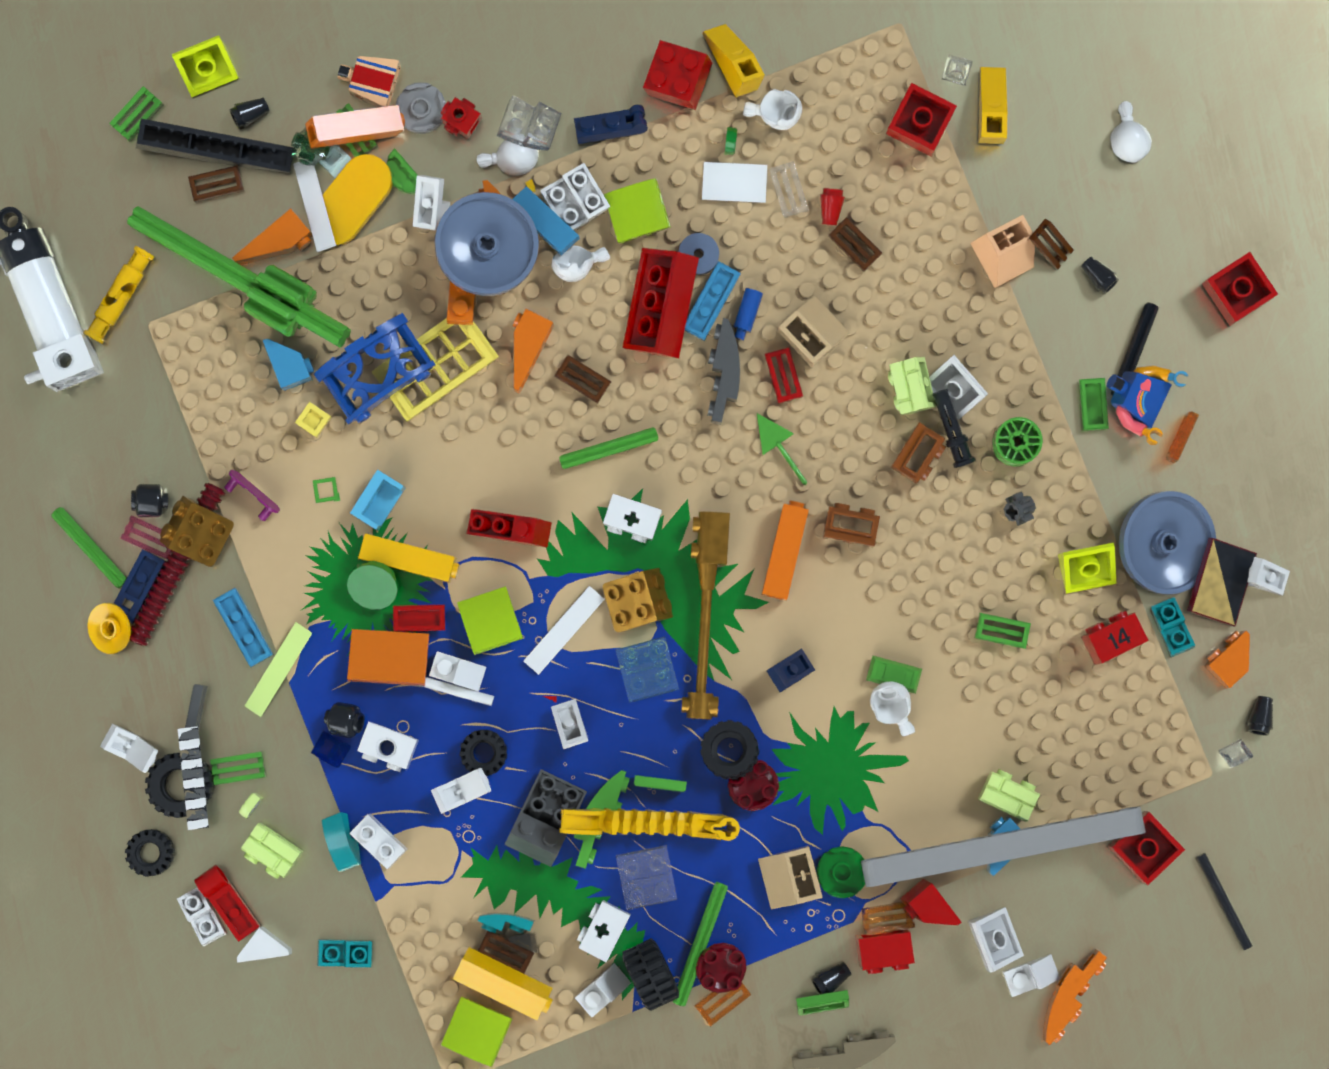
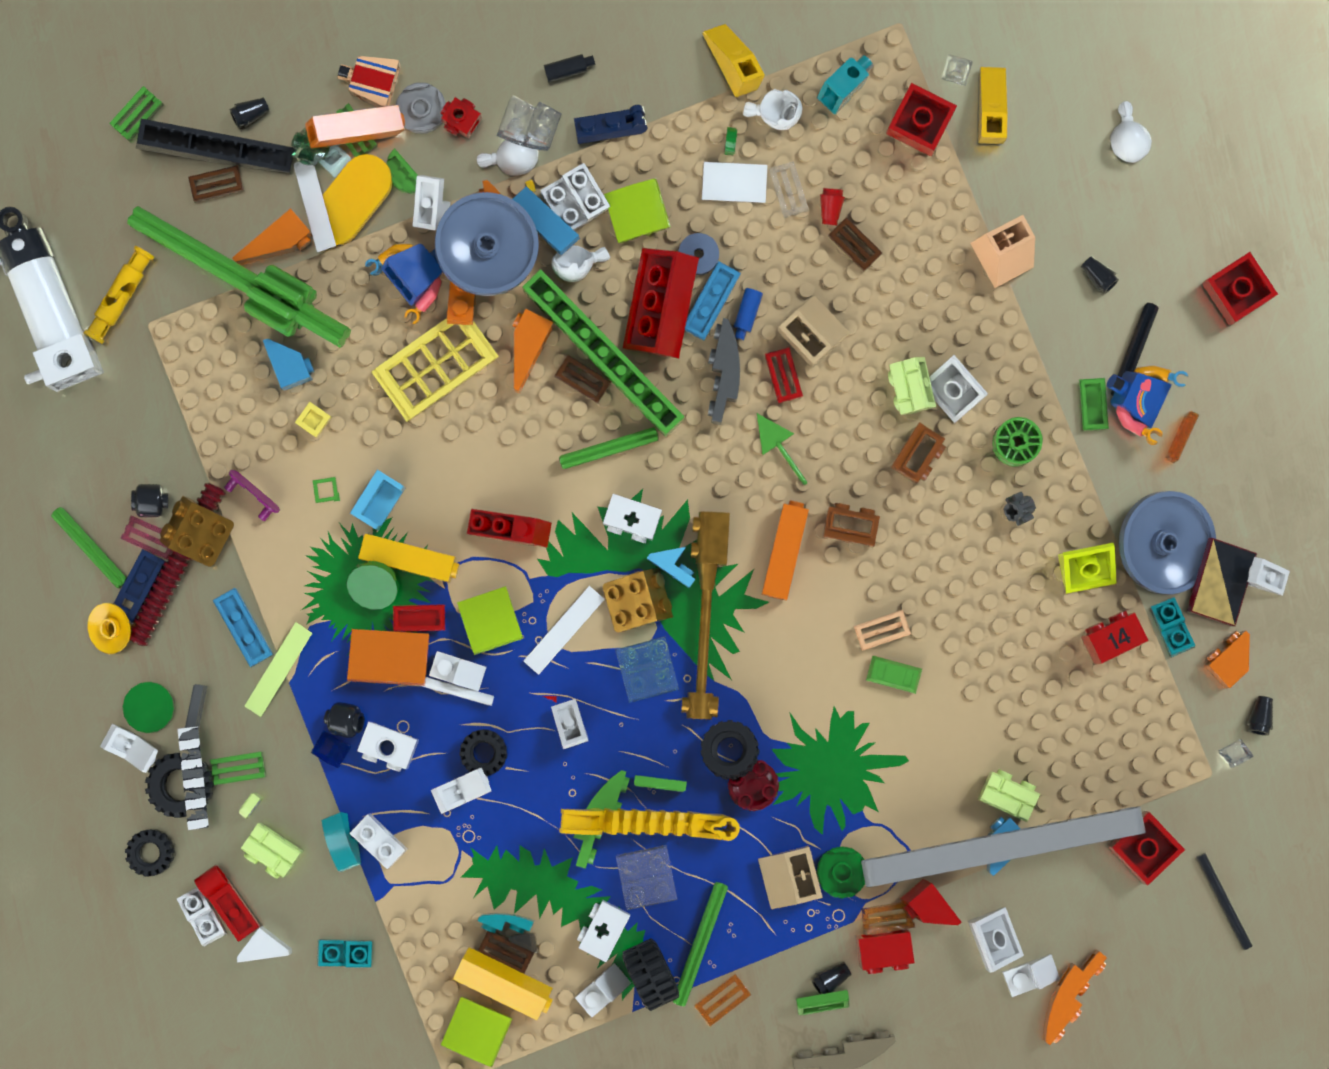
(148, 707): none -> green tile
(205, 66): neon yellow slope -> none
(386, 334): blue fence -> none
(412, 272): none -> blue torso
(539, 820): dark grey slope -> none
(568, 67): none -> black cylinder
(603, 353): none -> bright green brick
(666, 561): none -> medium azure slope
(677, 75): red brick -> none
(721, 968): dark red dish -> none
(790, 670): dark blue slope -> none
(844, 83): none -> teal torso
(861, 637): none -> light nougat tile
(892, 705): white hair -> none
(942, 398): black pin -> none
(1024, 635): bright green tile -> none
(1061, 253): reddish brown tile -> none

